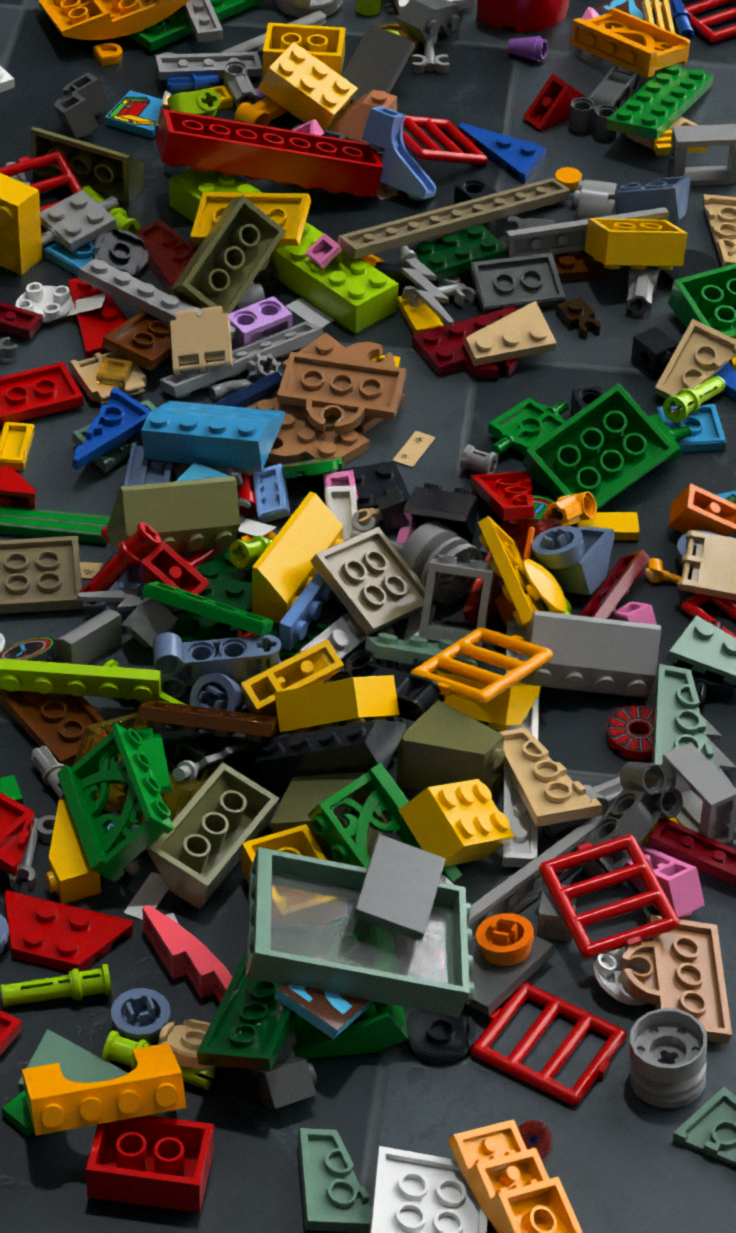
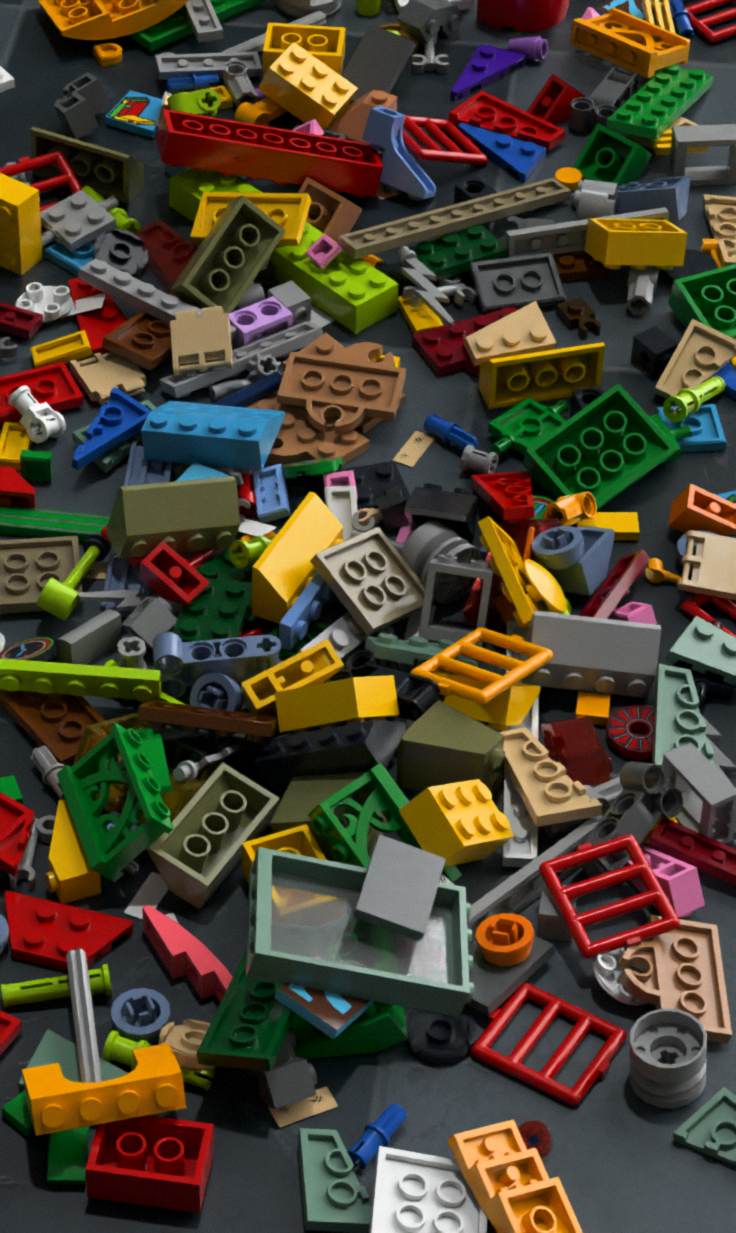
(36, 466): none -> green tile
(37, 416): none -> white connector
(60, 597): none -> lime piece
(64, 349): none -> yellow tile
(68, 1156): none -> green slope
(83, 1016): none -> light grey axle
(114, 372): clear yellow tile -> none
(128, 554): red pin -> none
(132, 652): none -> light grey bush
(208, 608): green tile -> none
(294, 300): none -> light grey brick
(304, 1108): none -> tan sticker
(329, 210): none -> nougat slope
(377, 1135): none -> blue axle
(449, 432): none -> blue axle
(484, 68): none -> dark purple wing
(503, 118): none -> red wing
(540, 375): none -> yellow slope
(578, 749): none -> clear red brick
(594, 706): none -> light orange tile
(611, 158): none -> green slope
(710, 247): none -> light orange hand

